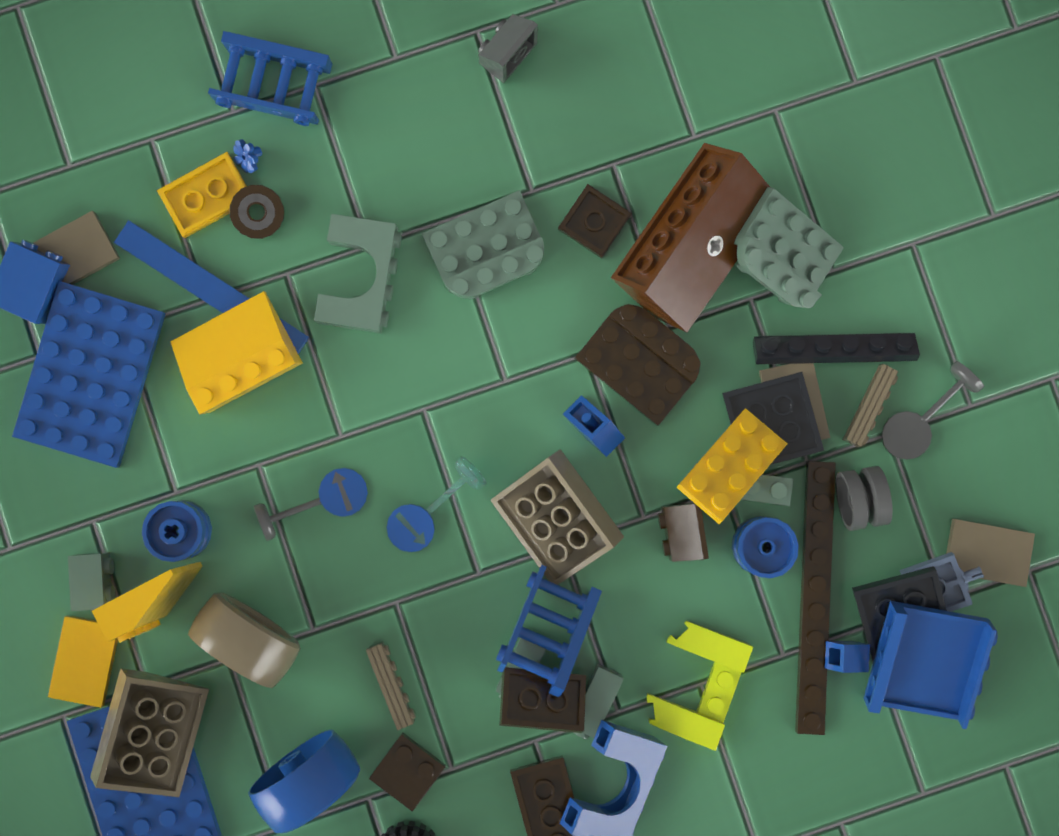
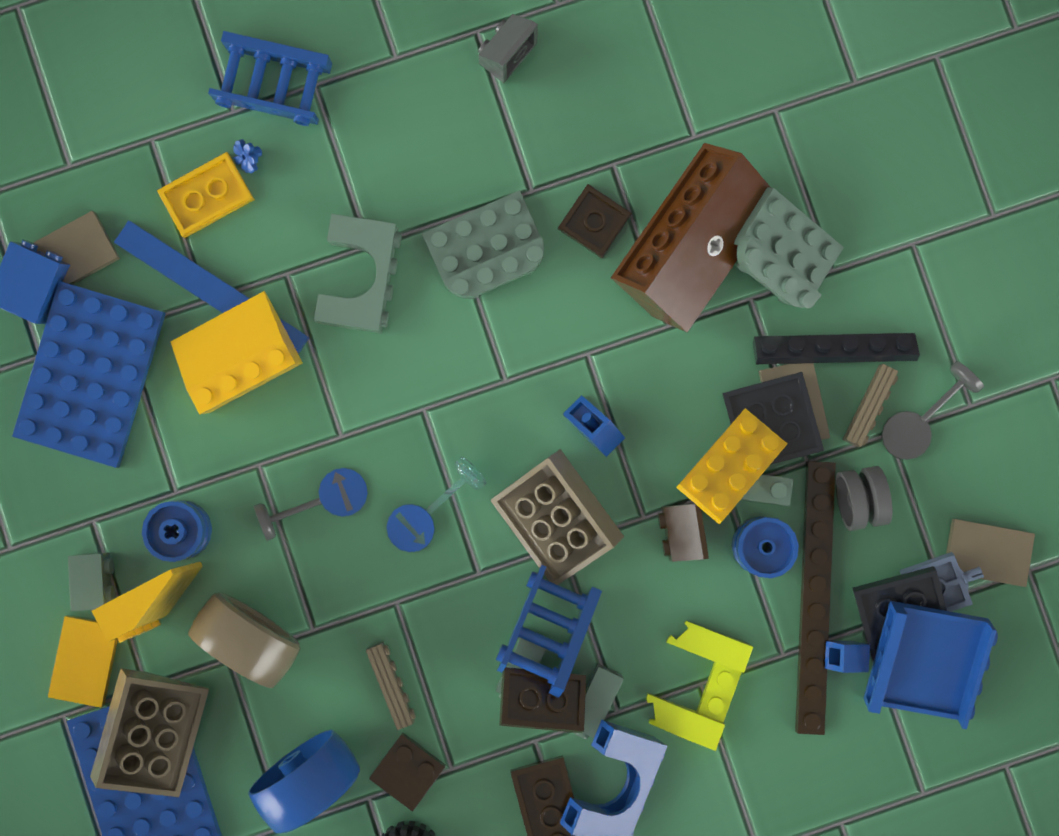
(256, 195): dark brown tile -> none
(641, 361): dark brown plate -> none

